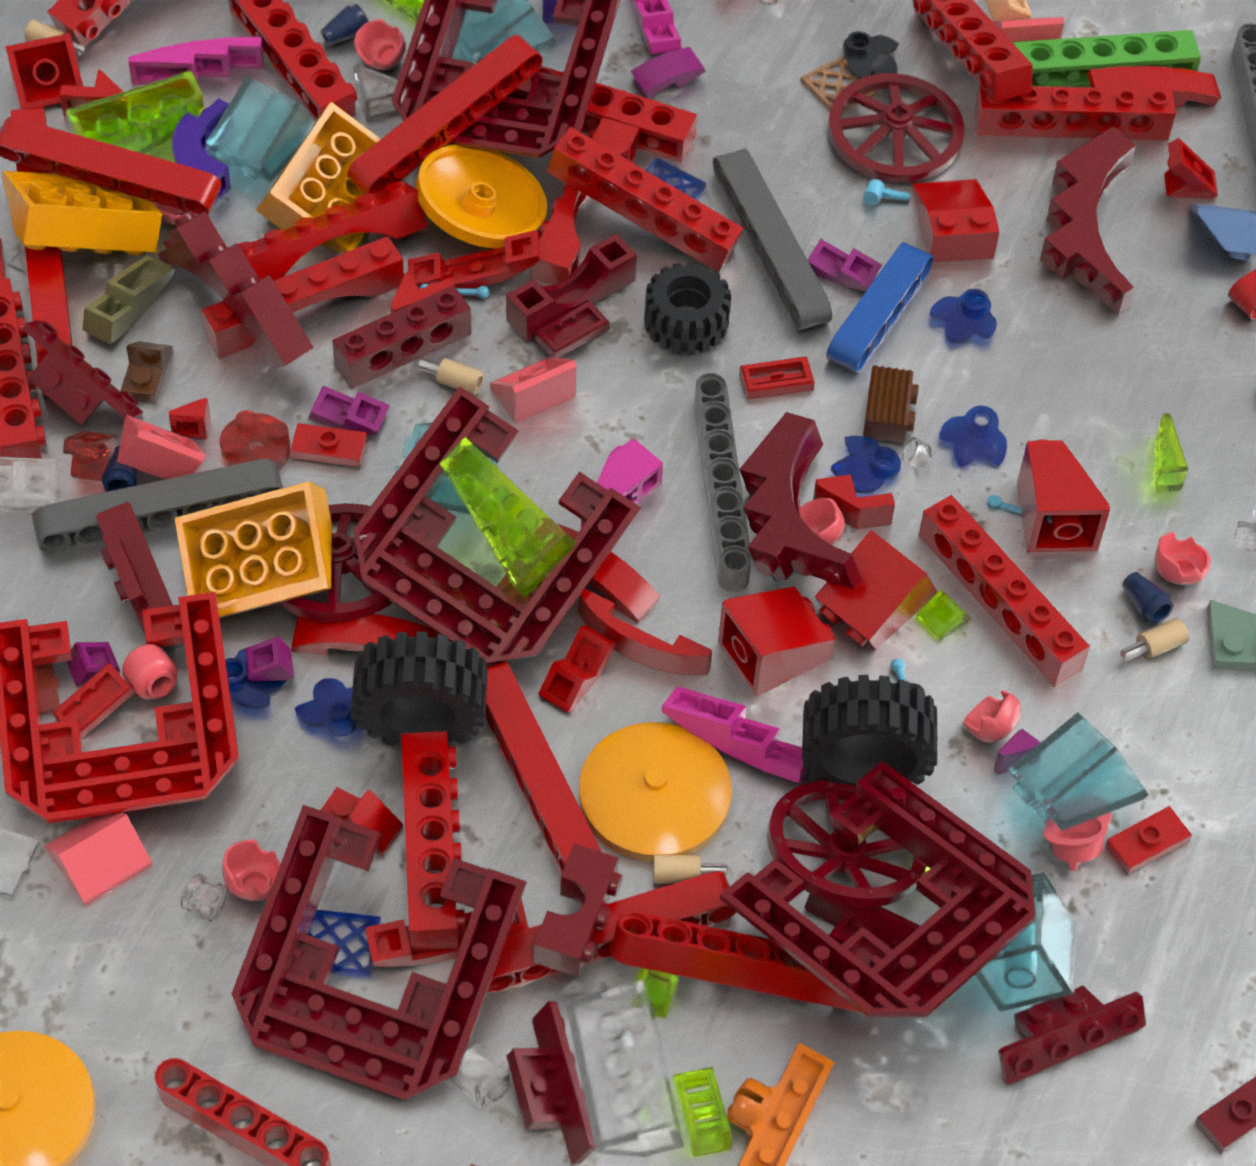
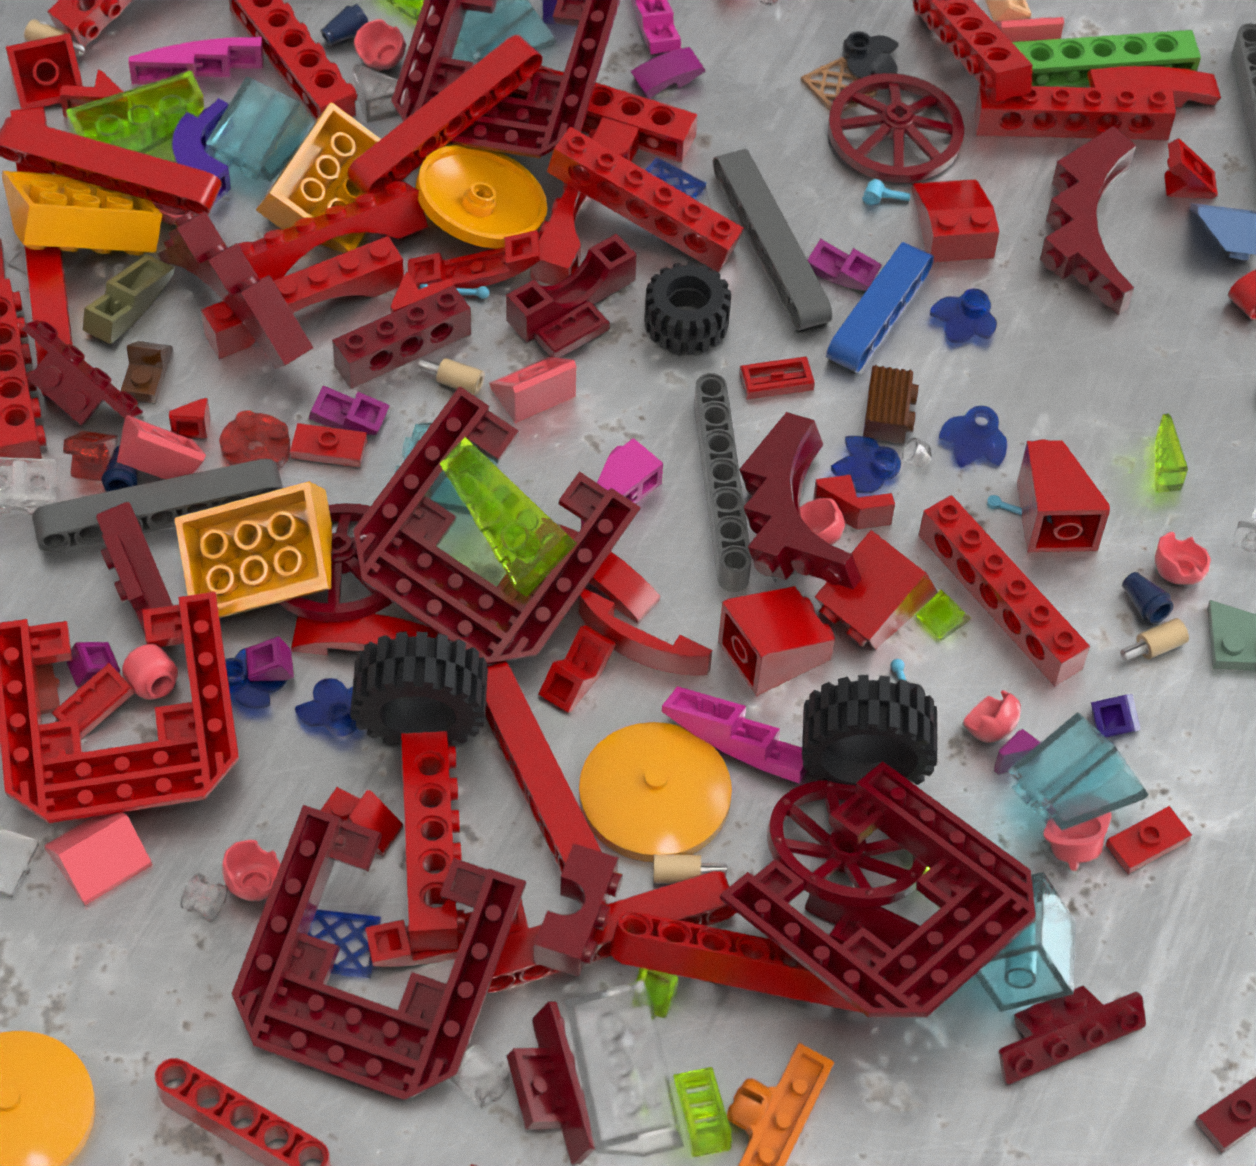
(1116, 715): none -> dark purple slope

